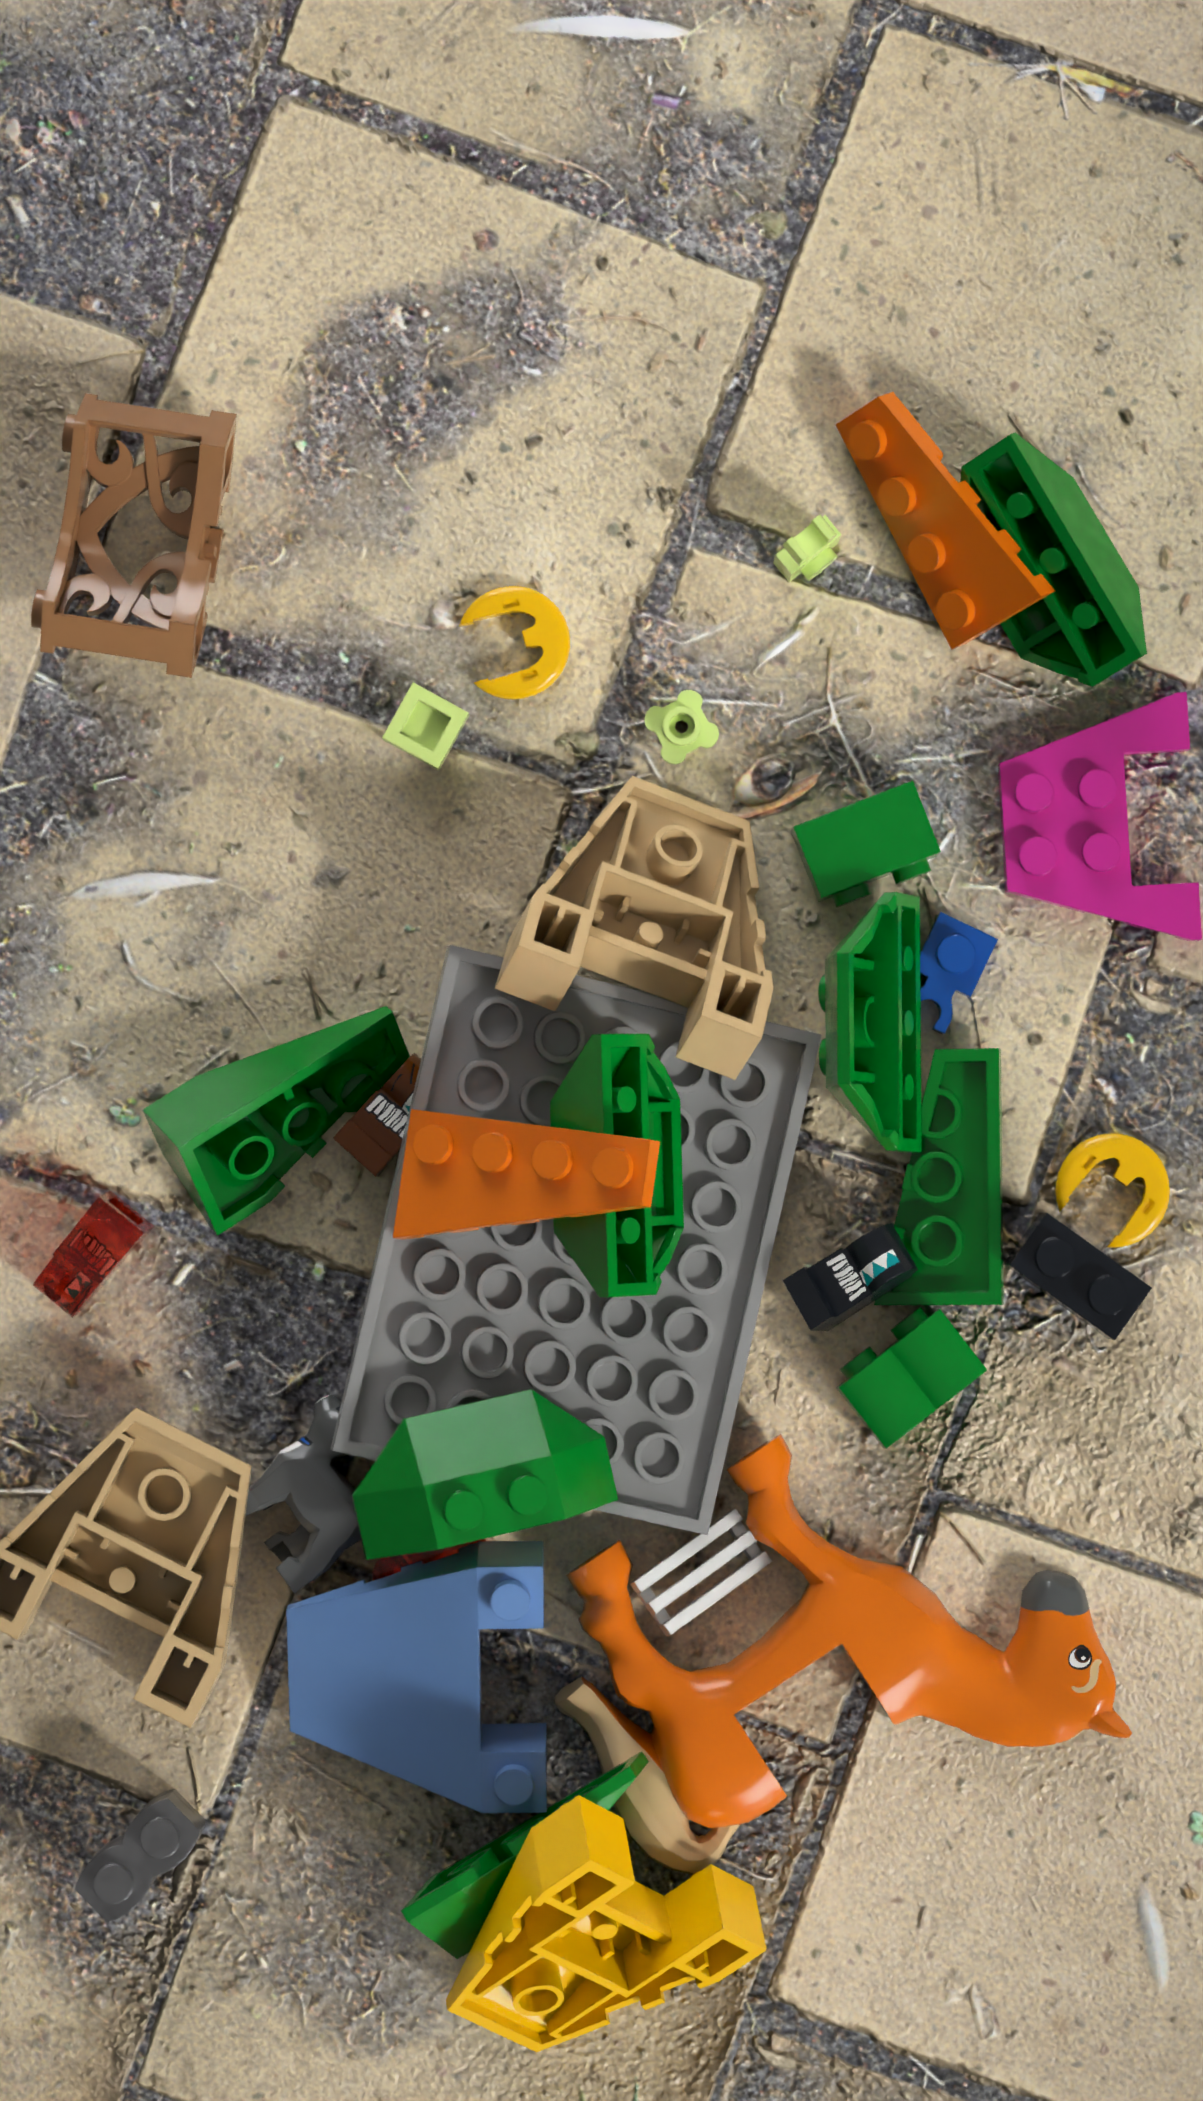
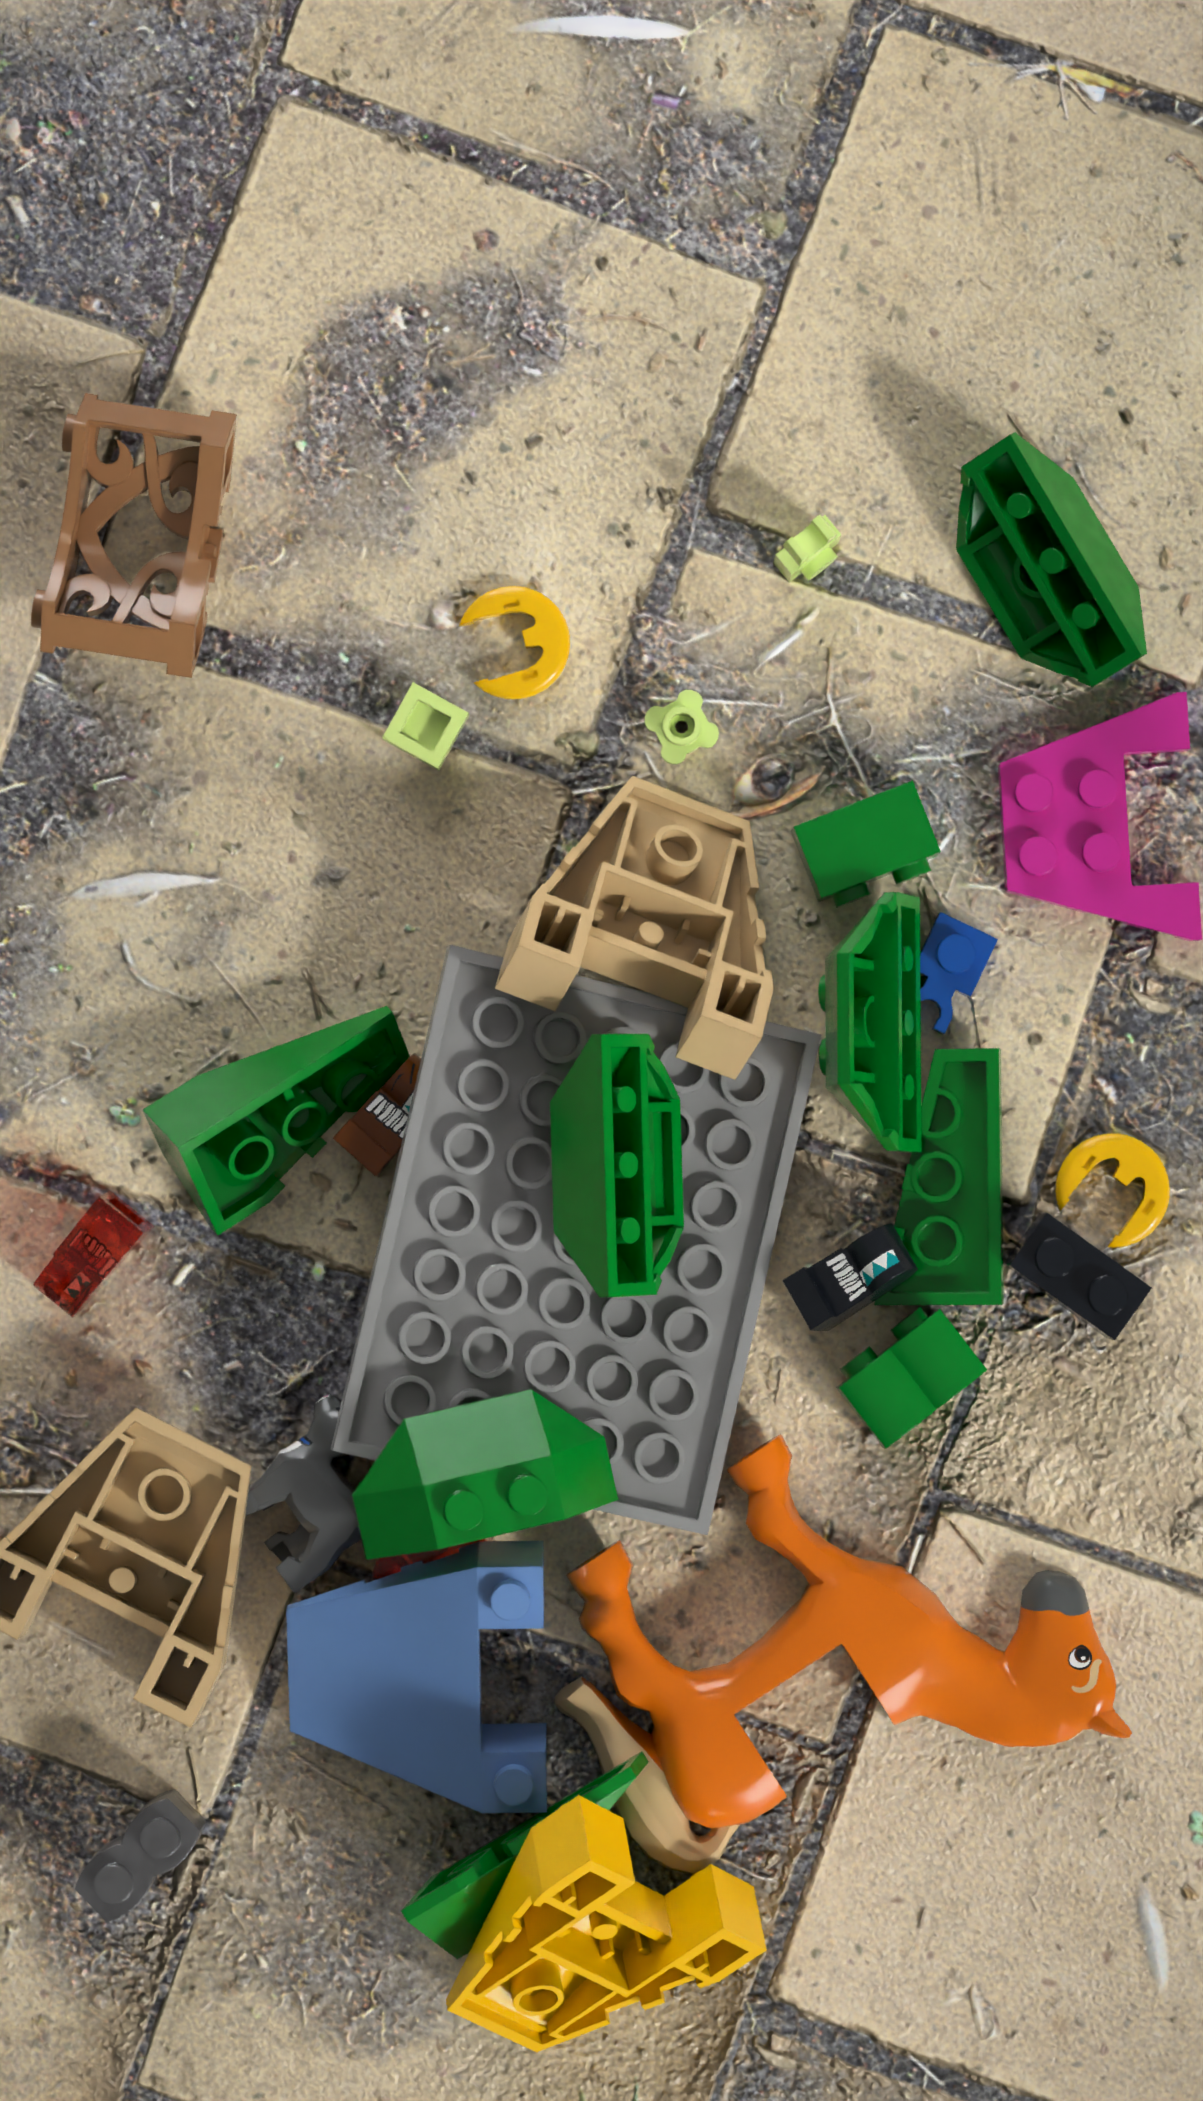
(498, 1172): orange wing -> none
(743, 1541): white tile -> none
(949, 544): orange wing -> none

